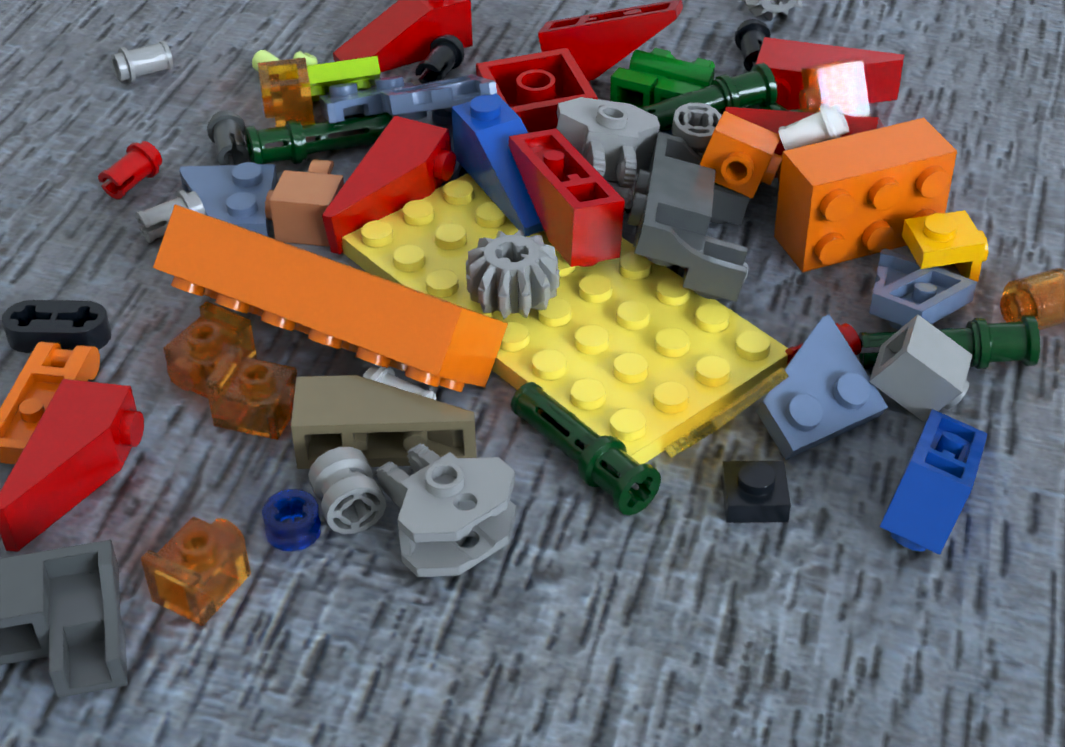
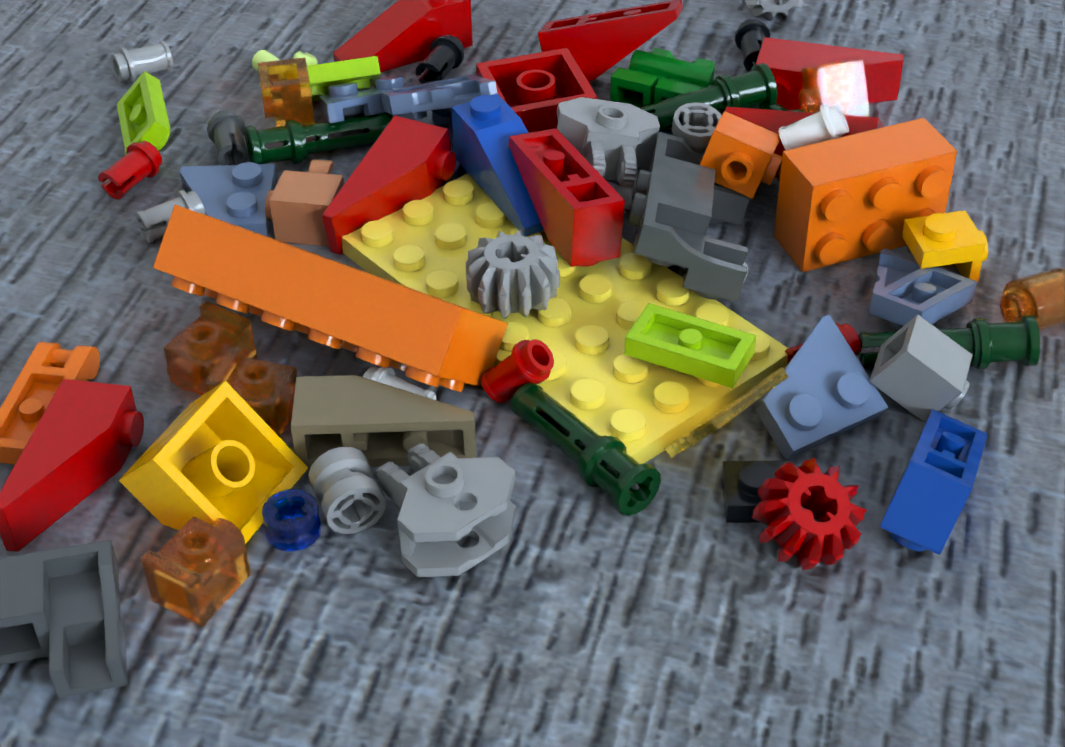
(56, 321): black beam -> none
(144, 113): none -> lime plate
(214, 465): none -> yellow slope
(528, 363): none -> red pin
(690, 345): none -> lime plate
(795, 527): none -> red gear

